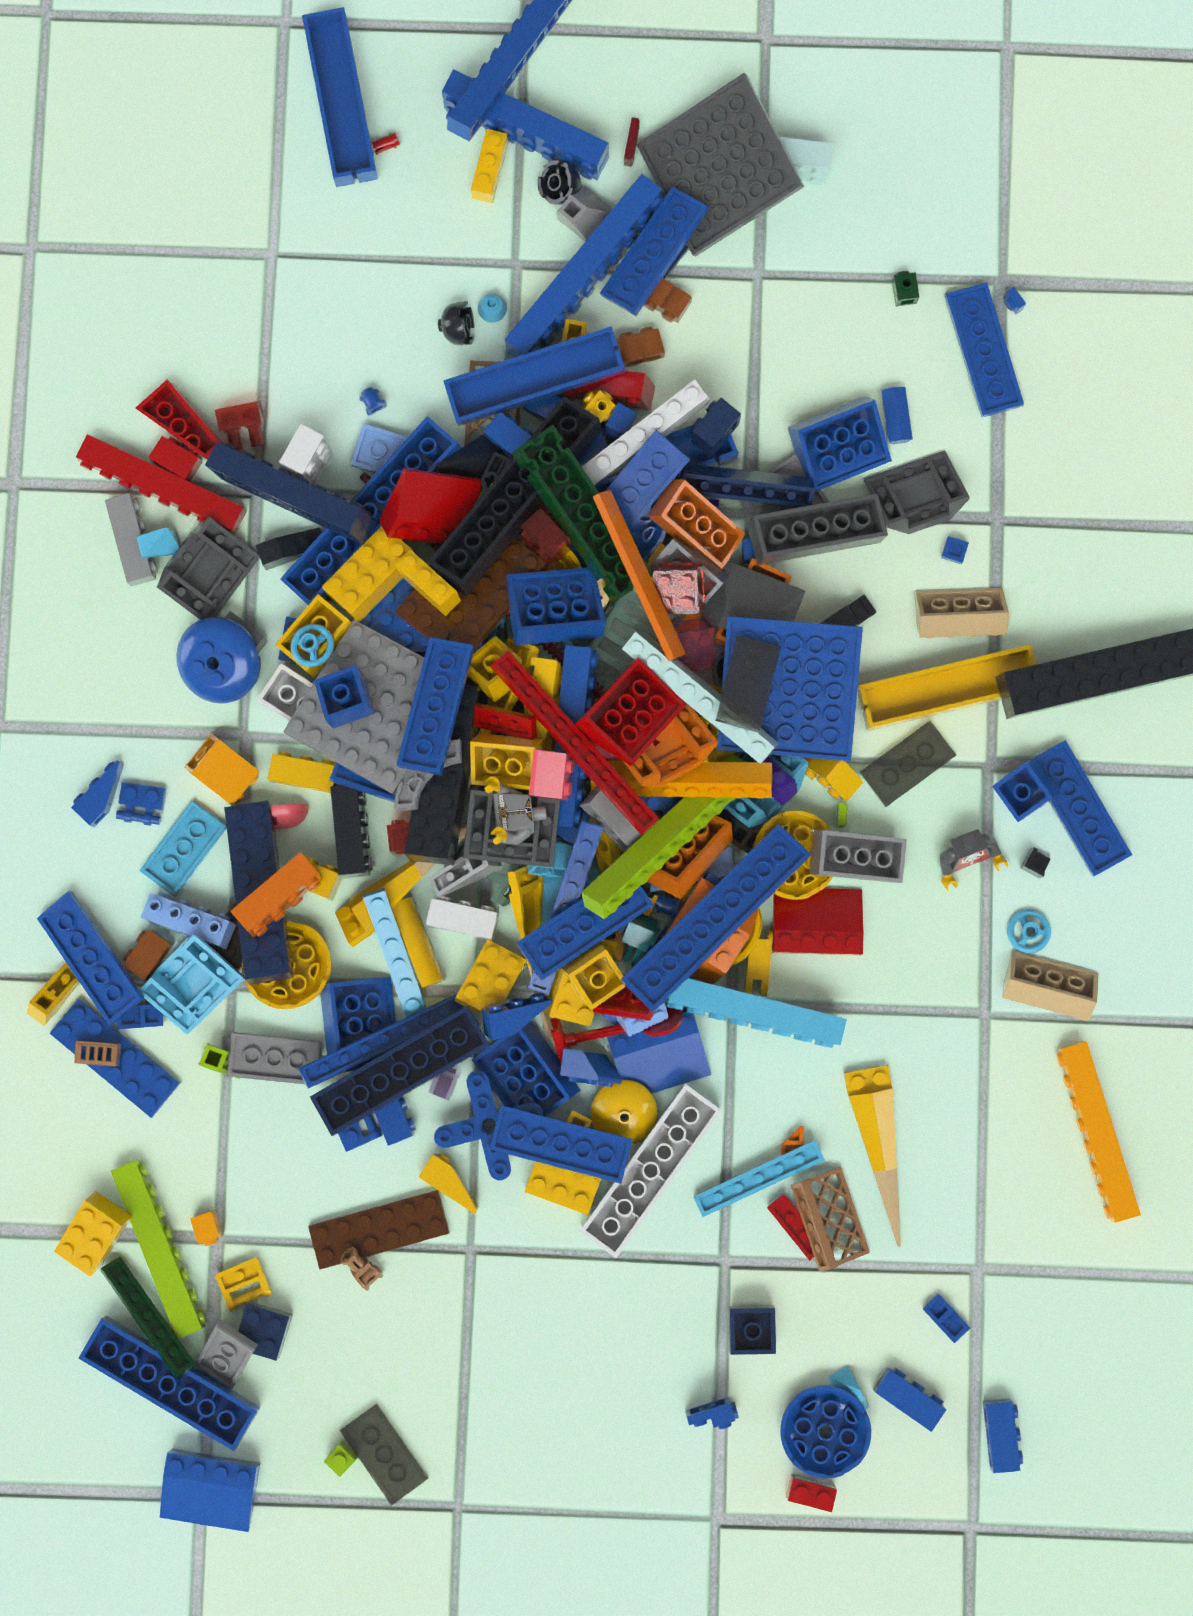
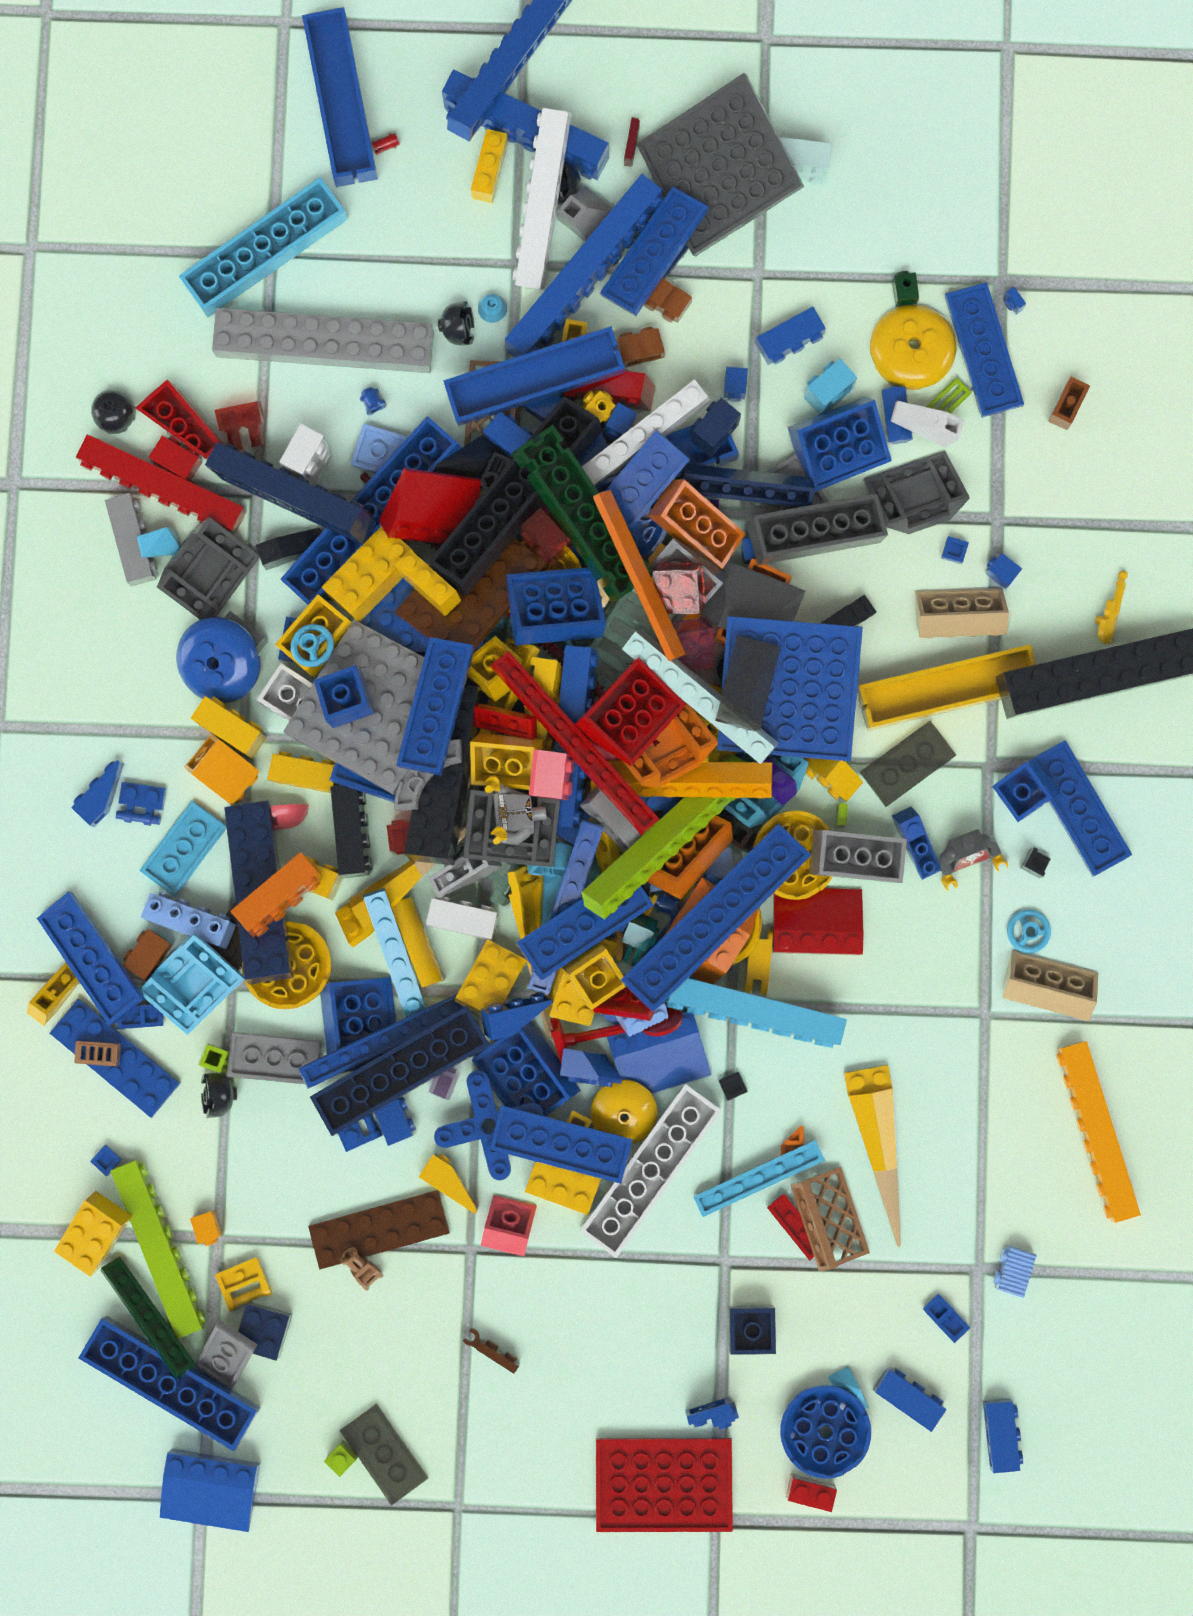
(106, 1160): none -> blue plate
(113, 411): none -> black cylinder
(217, 1095): none -> black cylinder
(229, 726): none -> yellow brick
(263, 247): none -> medium azure brick
(323, 340): none -> light grey brick
(491, 1351): none -> reddish brown plate
(508, 1225): none -> coral slope
(542, 199): none -> white brick
(664, 1485): none -> red plate
(733, 1086): none -> black tile
(735, 384): none -> blue brick
(790, 336): none -> blue brick
(830, 386): none -> medium azure brick
(908, 366): none -> yellow brick
(918, 844): none -> blue slope
(928, 422): none -> white slope
(962, 387): none -> lime tile
(1003, 570): none -> blue brick
(1015, 1271): none -> light blue brick
(1069, 403): none -> dark orange brick
(1108, 622): none -> yellow piece

